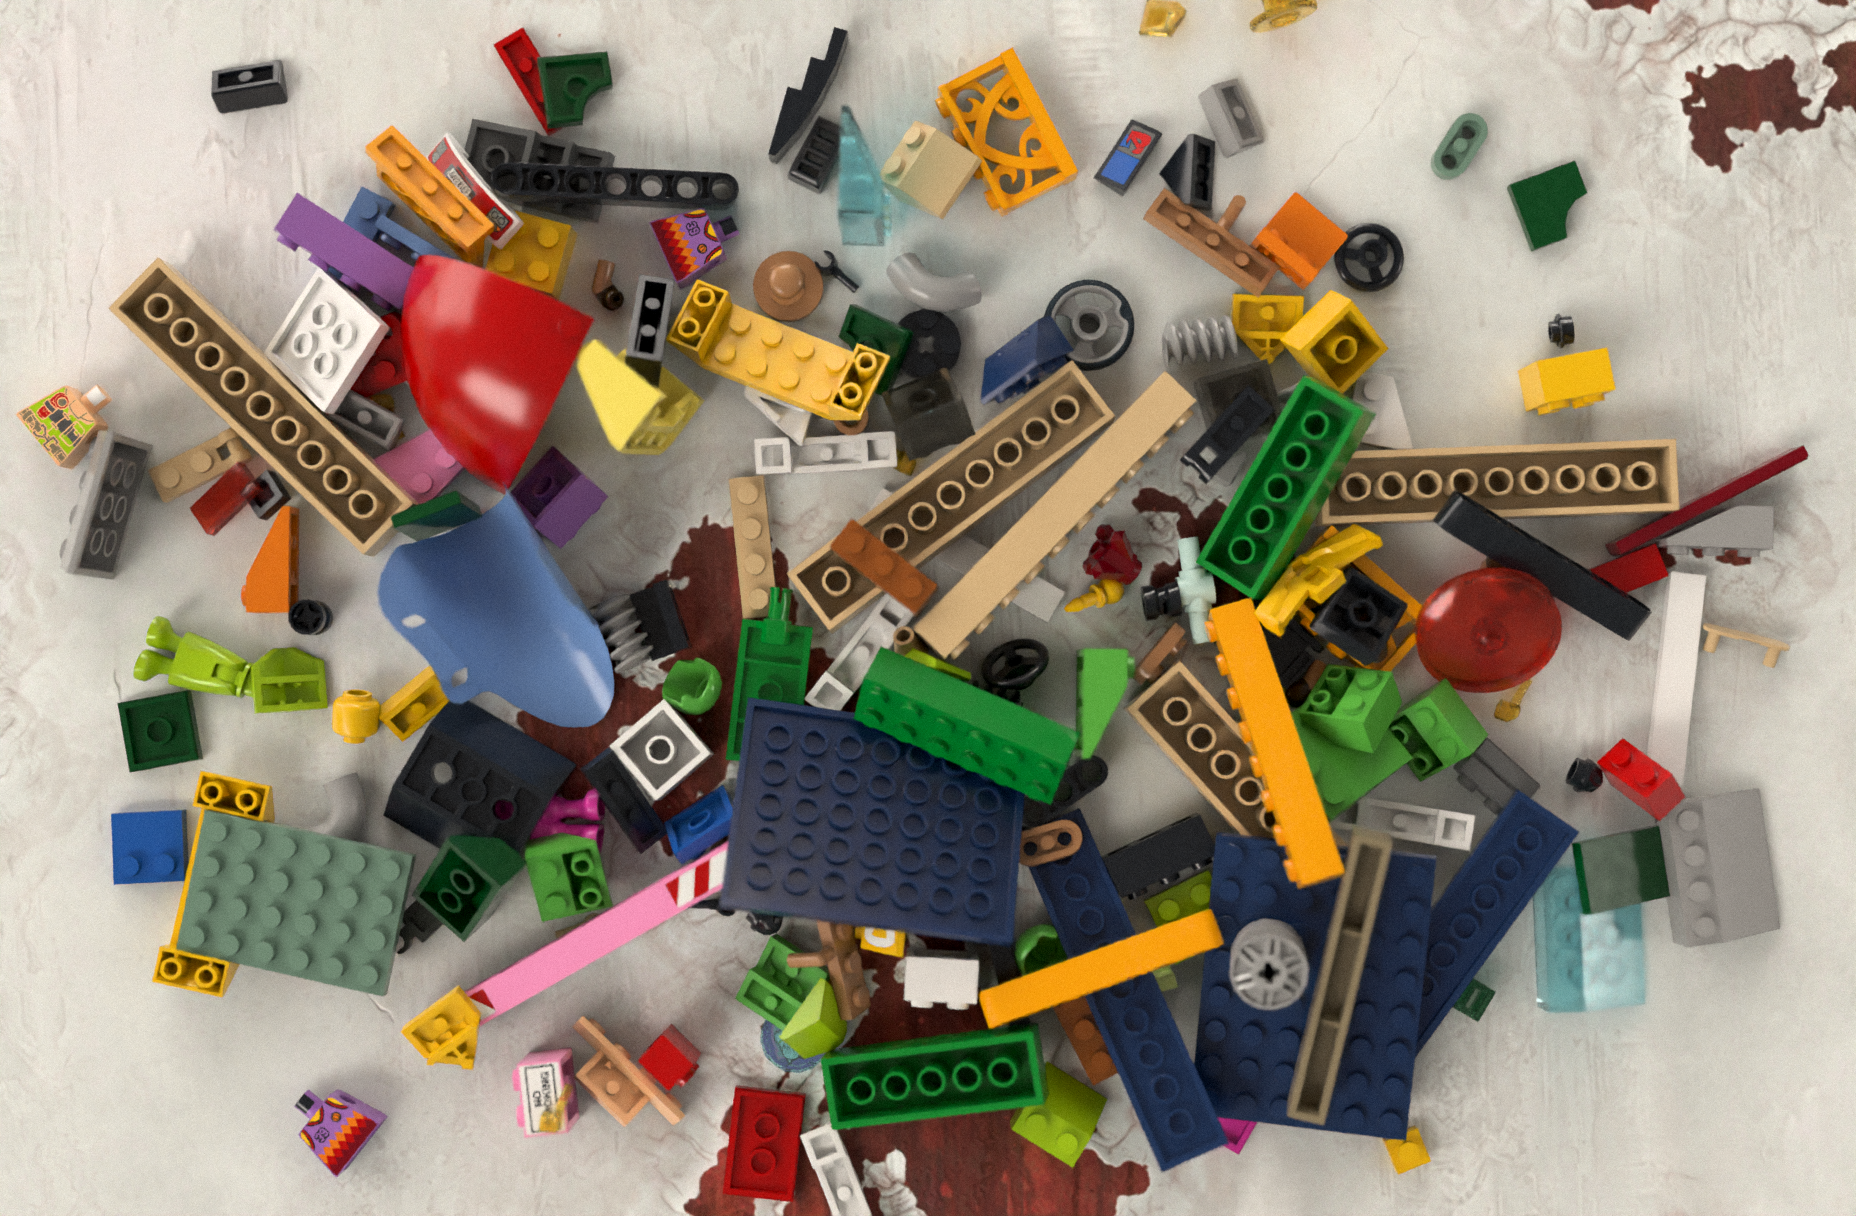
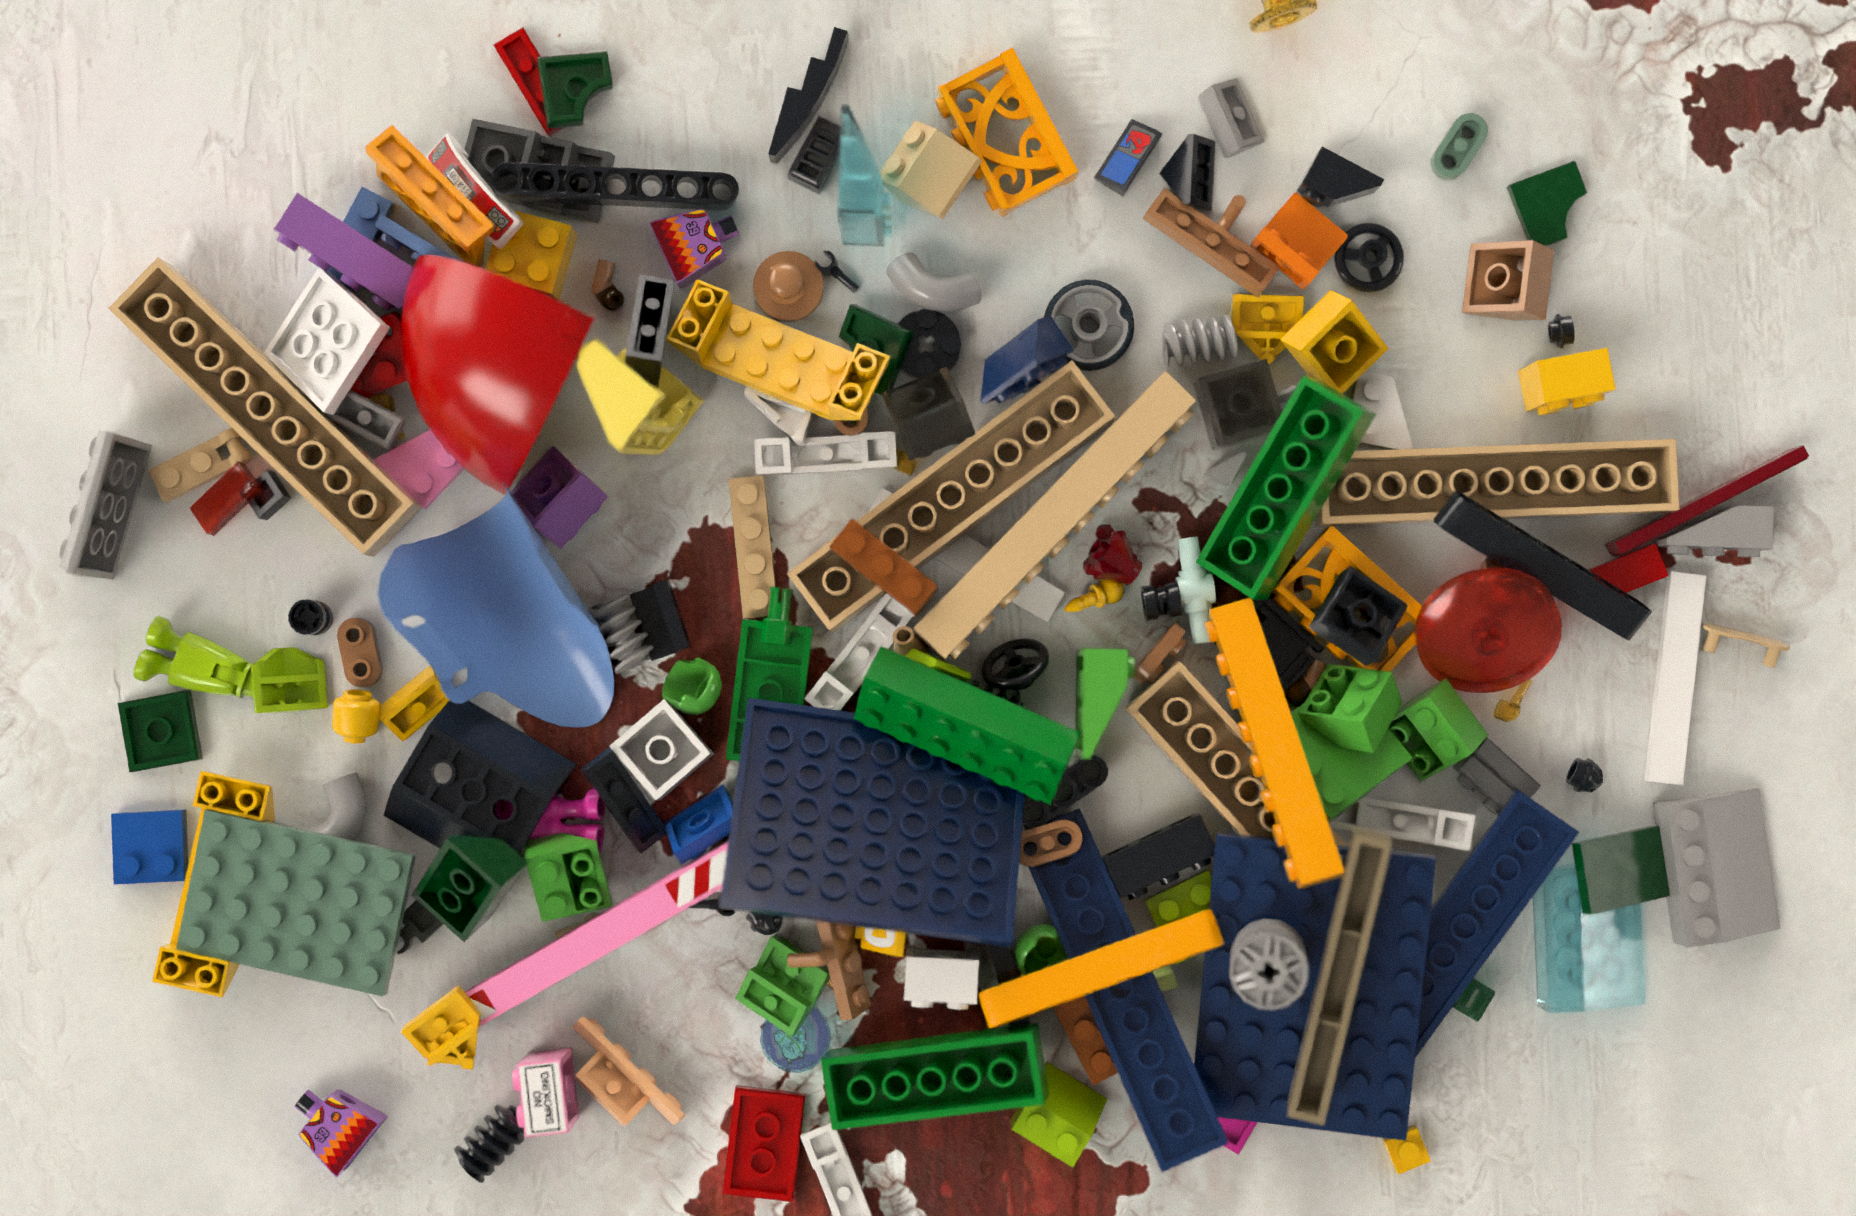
(66, 422): torso -> none
(249, 87): black slope -> none
(274, 575): orange slope -> none
(363, 651): none -> medium nougat plate
(436, 516): dark green tile -> none
(491, 1144): none -> black piece
(553, 1121): clear yellow hand -> none
(671, 1058): red brick -> none
(816, 1023): lime slope -> none
(1161, 18): clear yellow slope -> none
(1228, 433): black plate -> none
(1314, 576): yellow plate -> none
(1336, 180): none -> black slope
(1508, 280): none -> medium nougat slope
(1641, 779): red brick -> none

